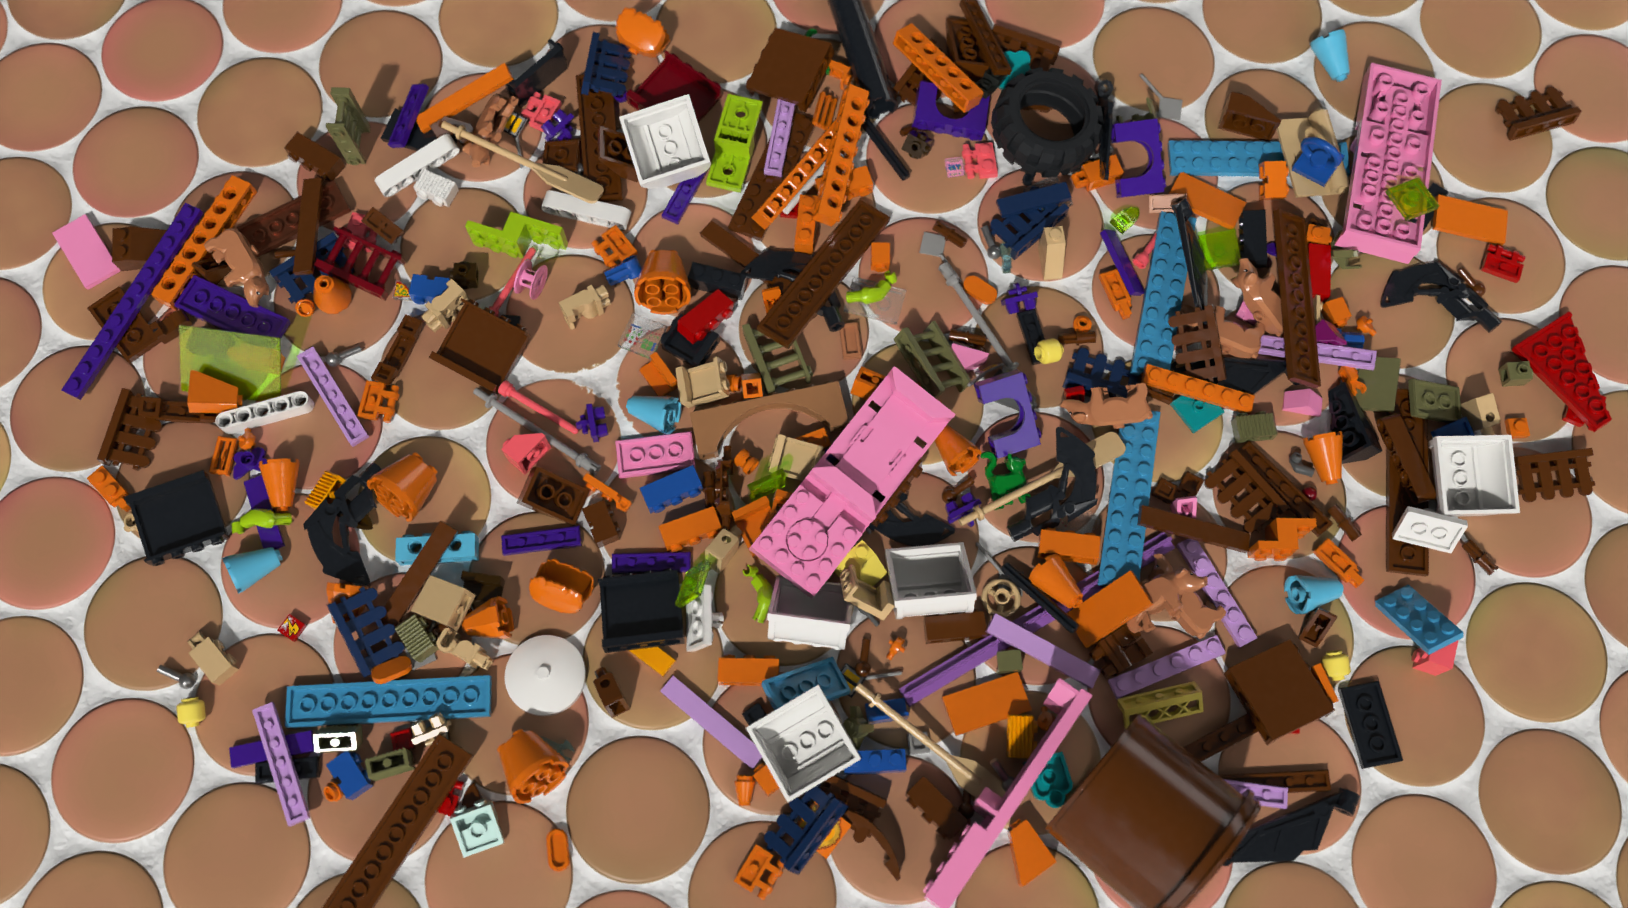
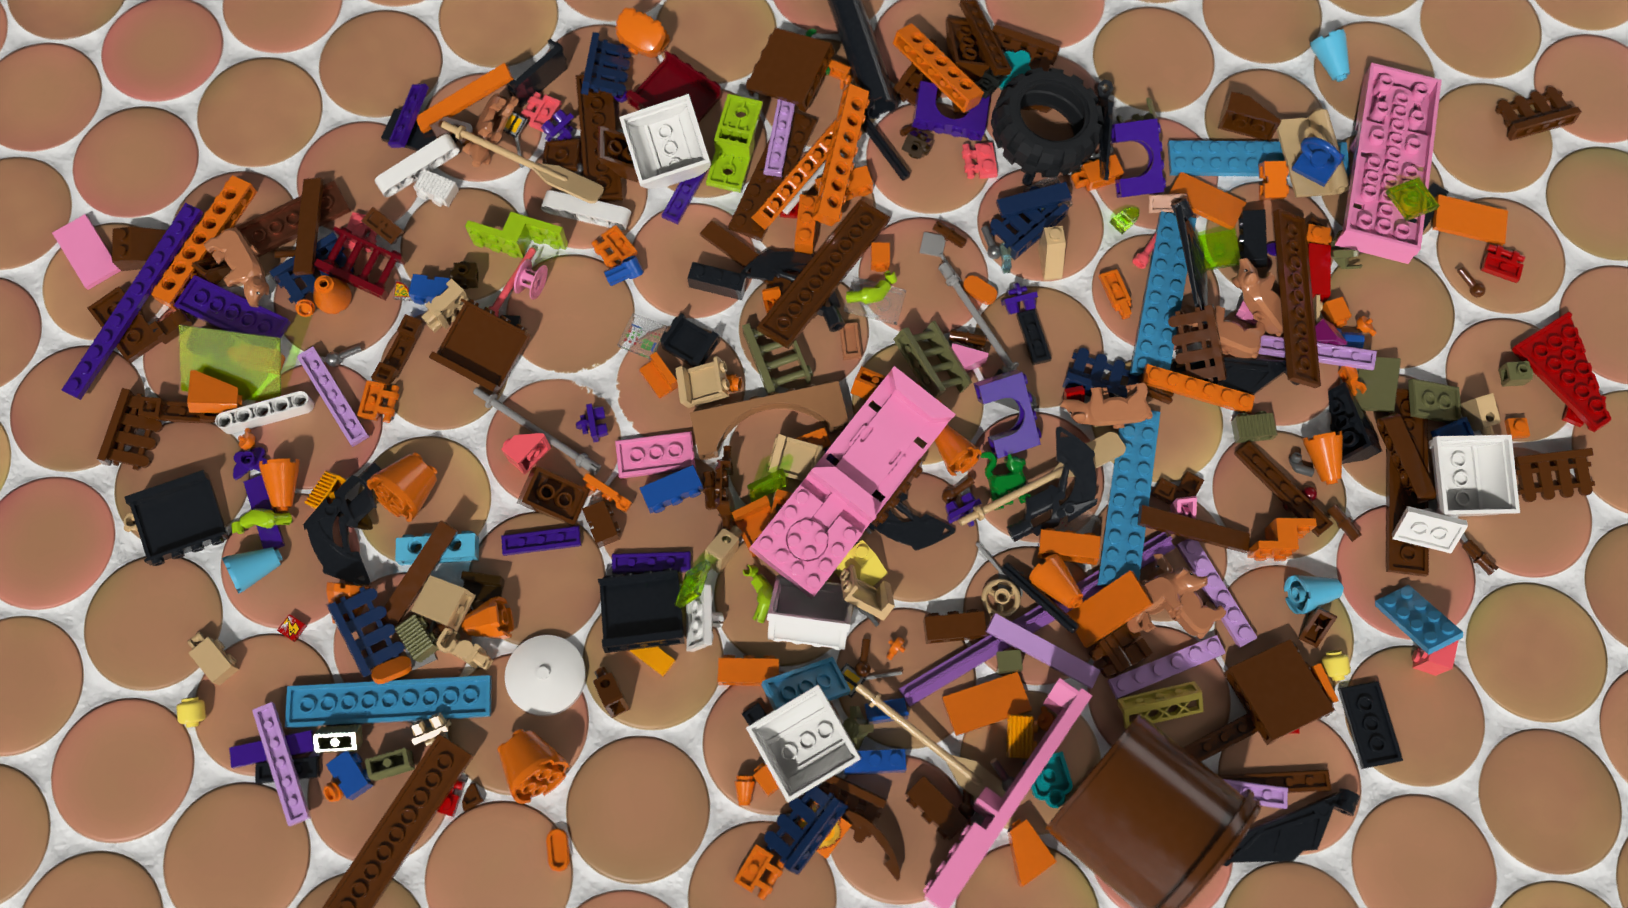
(109, 488): orange hinge -> none
(185, 680): flat silver bar -> none
(230, 459): orange tile -> none
(314, 157): reddish brown brick -> none
(348, 125): olive fence -> none
(402, 739): red tile -> none
(476, 827): light aqua plate -> none
(507, 389): coral piece -> none
(561, 586): orange animal -> none
(567, 745): clear light blue bar -> none
(585, 303): tan hips -> none
(656, 411): medium azure cone -> none
(662, 283): orange cone -> none
(690, 529): orange brick -> none
(705, 316): red brick -> none
(712, 722): lavender tile -> none
(746, 461): orange wheel -> none
(751, 385): orange brick -> none
(832, 102): orange tile -> none
(916, 746): light grey tile -> none
(930, 580): white container -> none
(955, 167): clear tile -> none
(982, 372): light grey piece -> none
(1048, 351): light yellow head -> none
(1077, 327): orange plate -> none
(1077, 338): reddish brown axle -> none
(1122, 262): dark purple tile -> none
(1168, 107): light grey piece -> none
(1195, 412): teal plate -> none
(1248, 476): reddish brown fence -> none
(1302, 402): bright pink slope -> none
(1339, 563): orange hinge -> none
(1404, 286): black piece -> none

